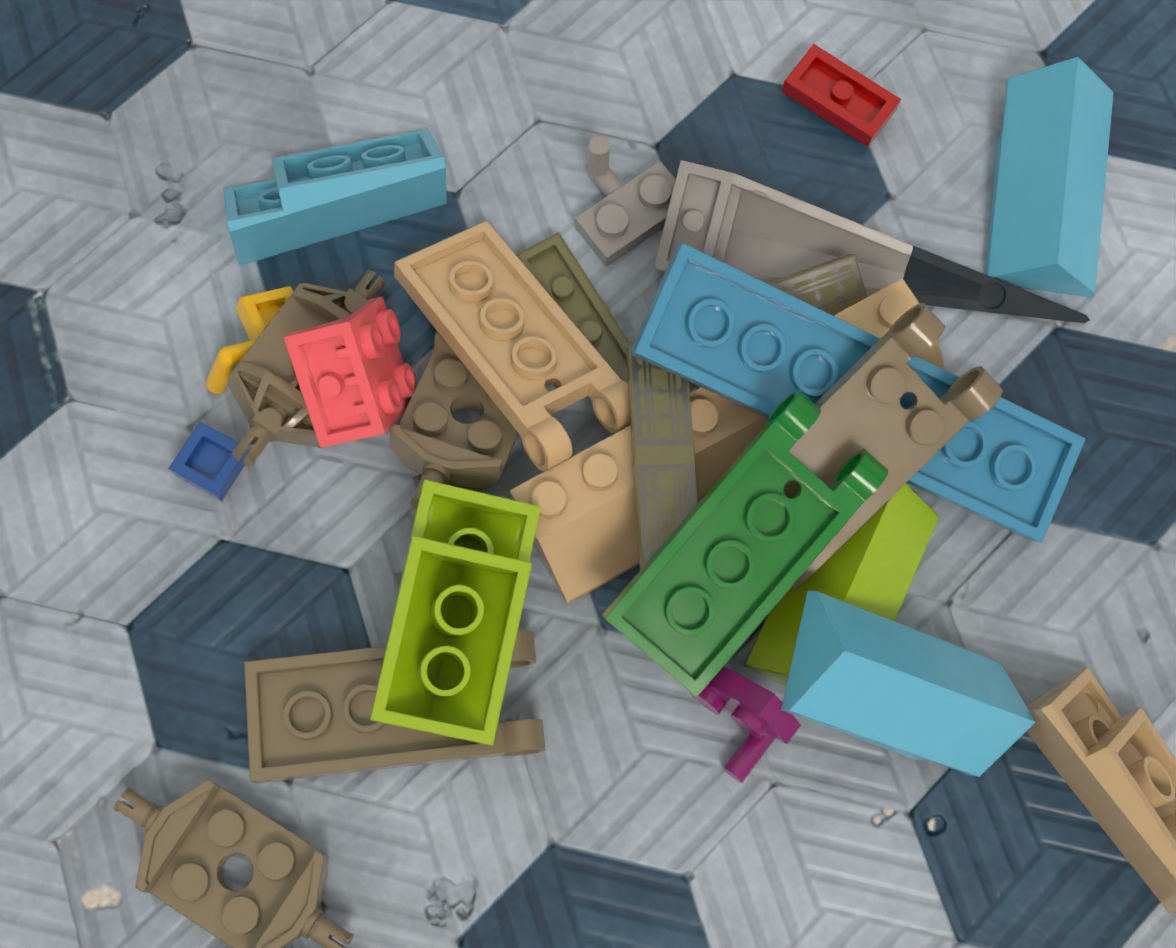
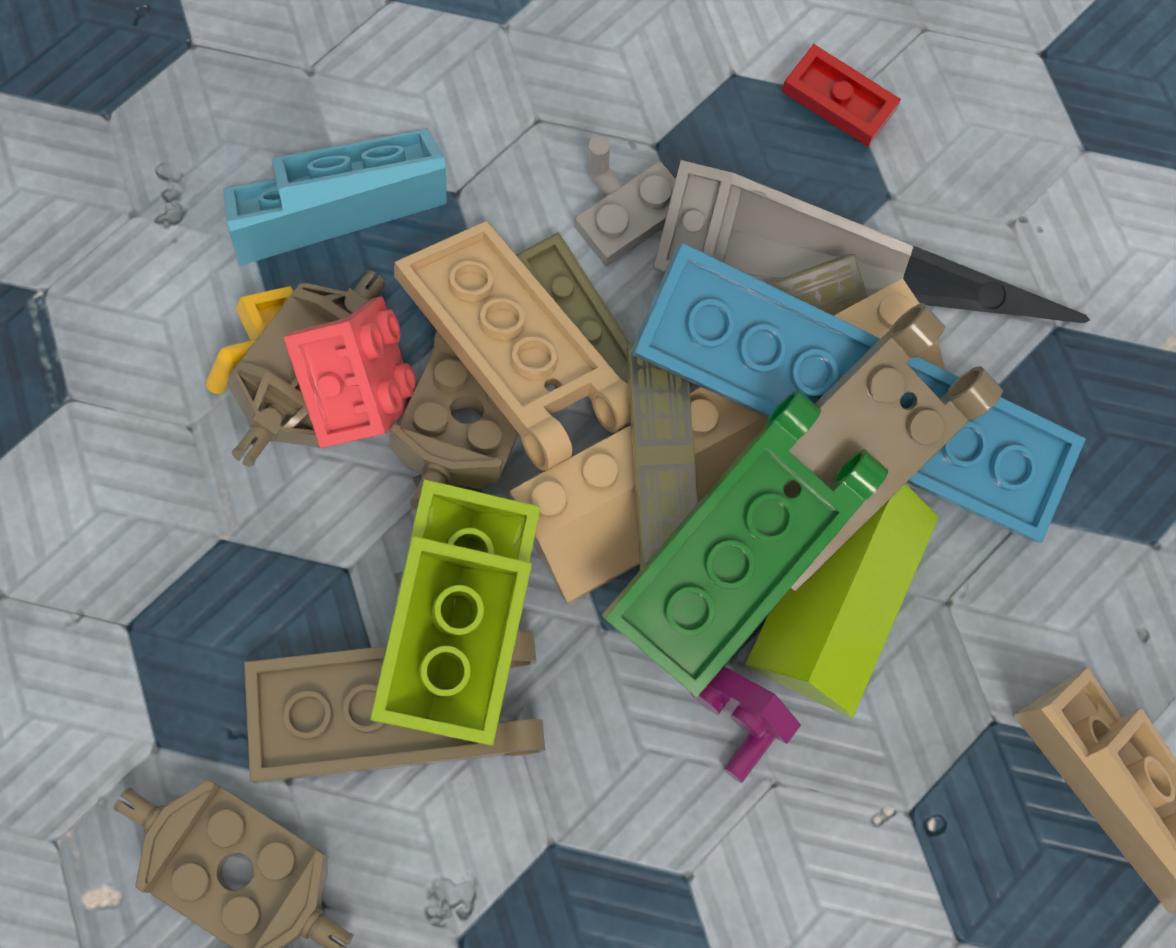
(208, 461): blue plate -> none
(901, 688): medium azure slope -> none
(1050, 180): medium azure slope -> none

